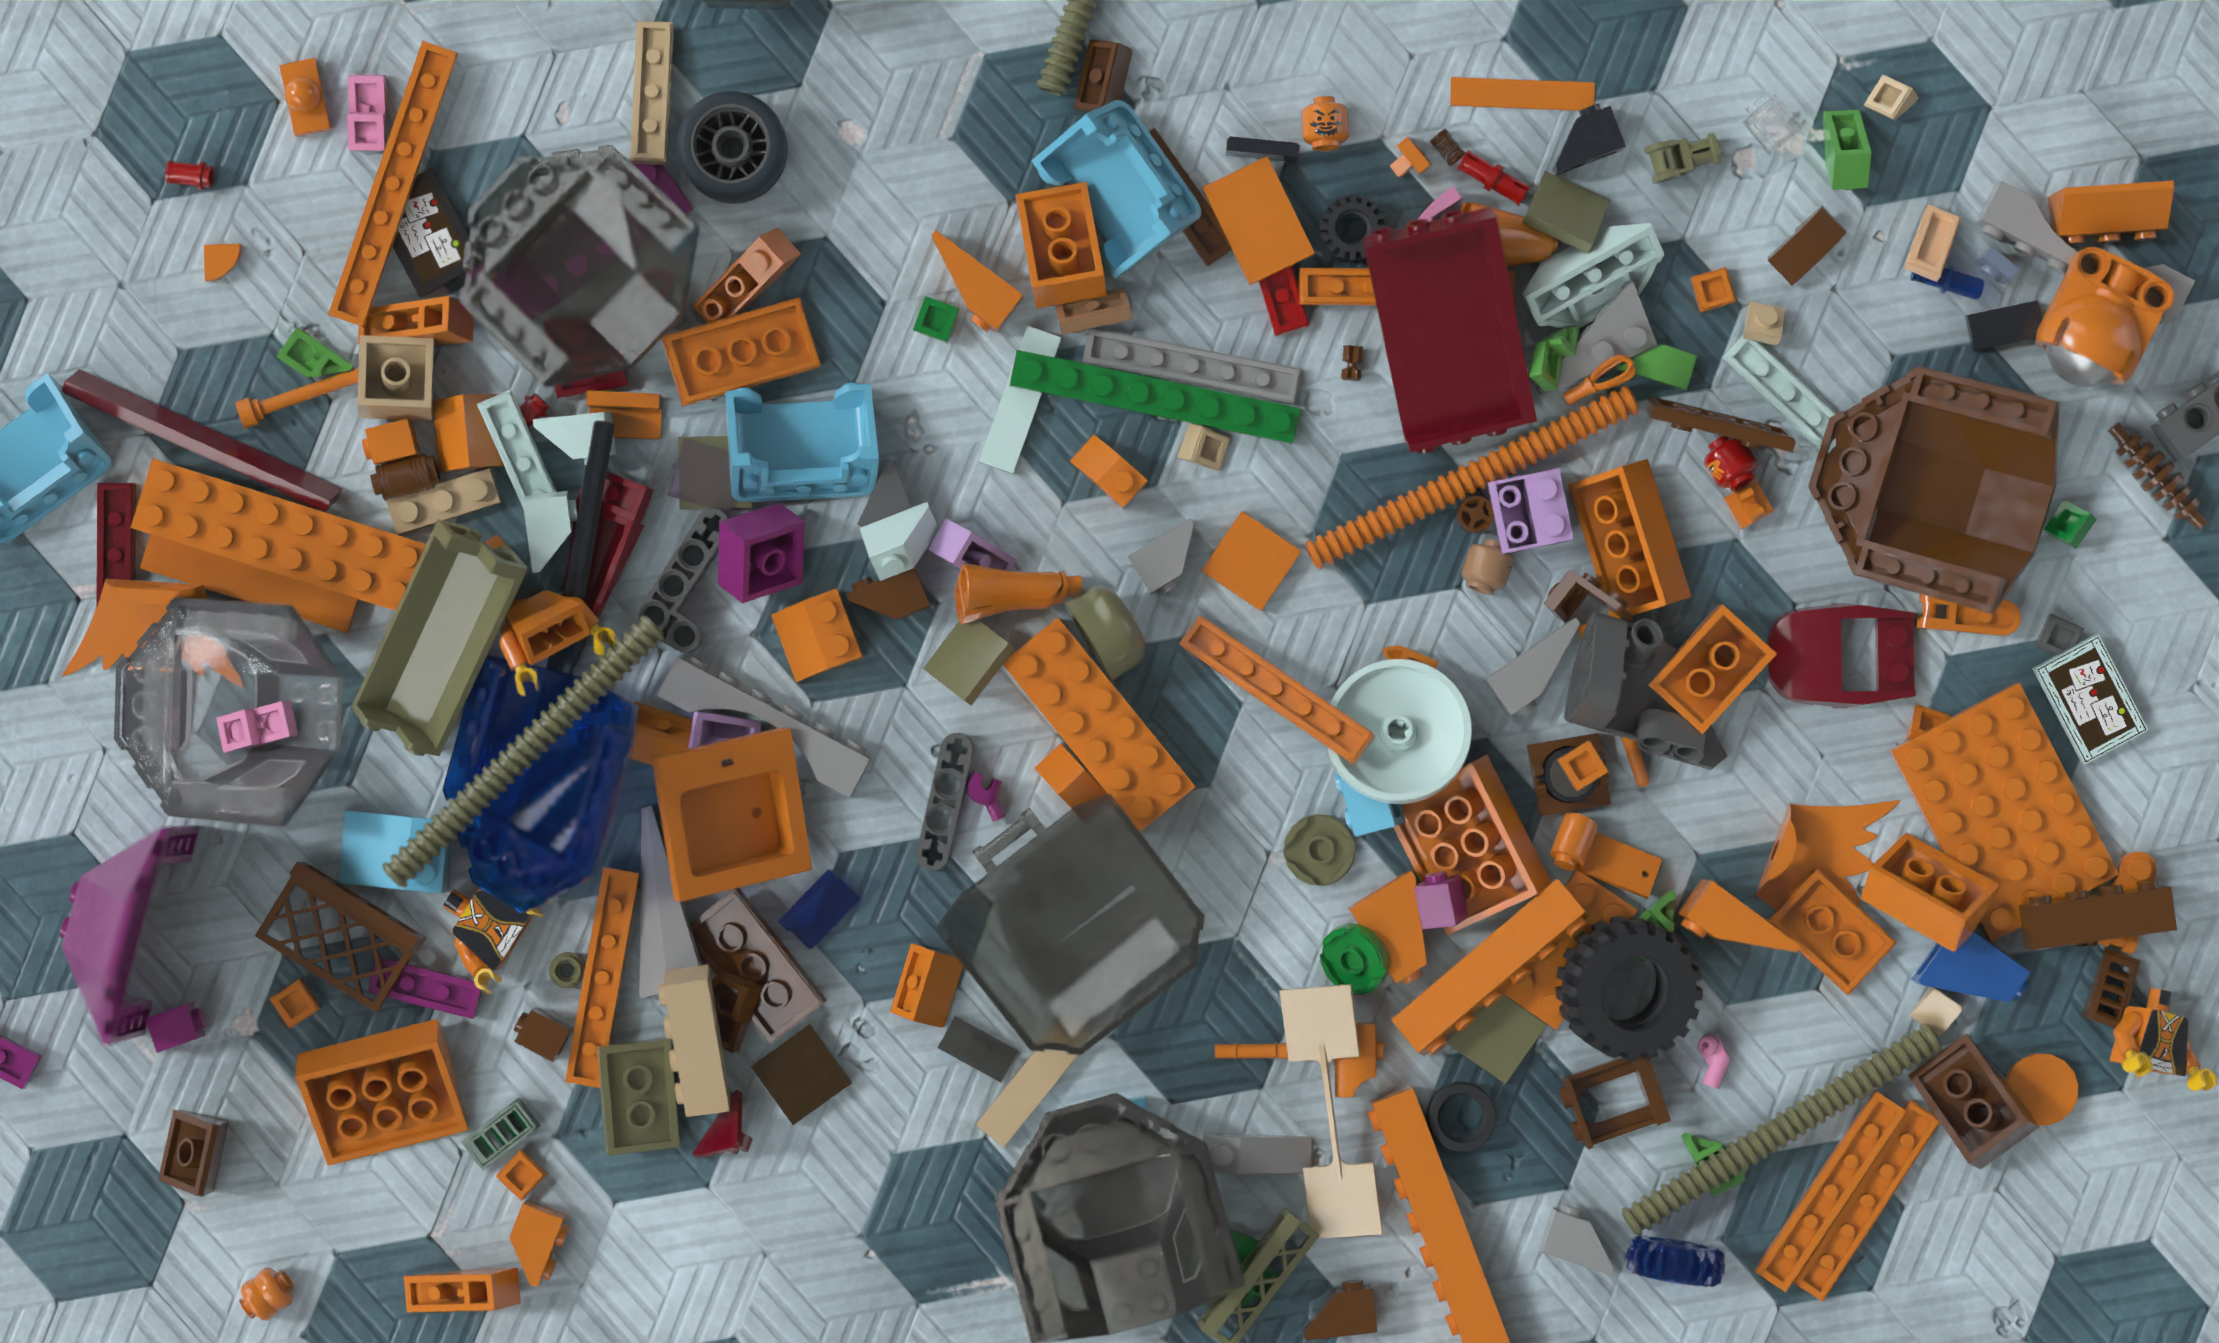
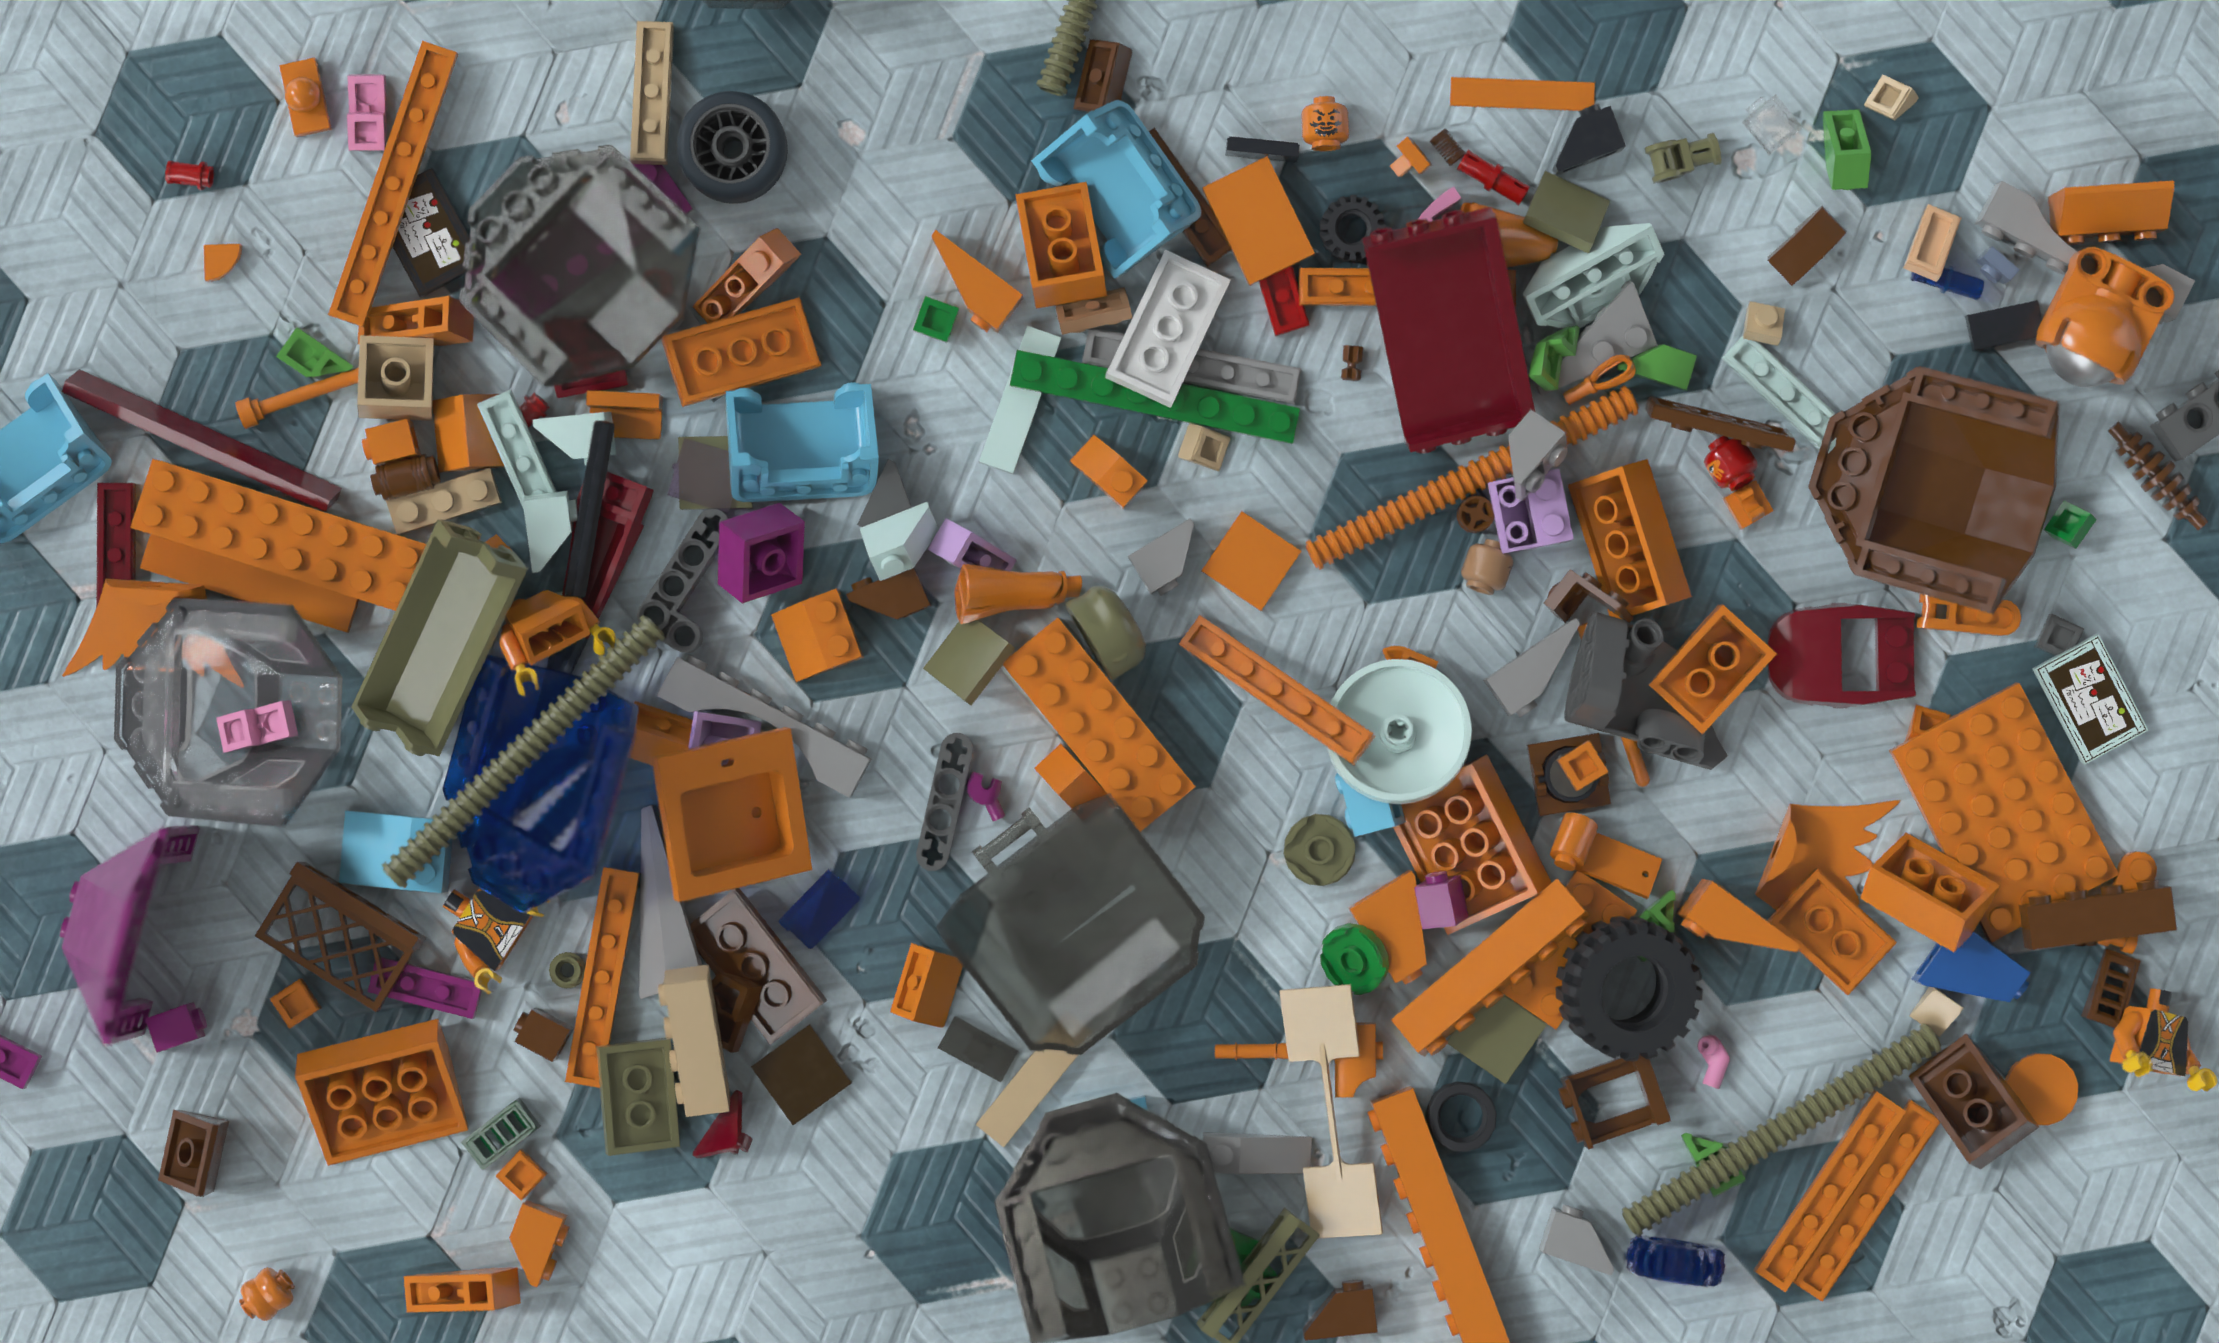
(1167, 328): none -> white plate
(1534, 450): none -> light grey slope
(1712, 289): orange tile -> none

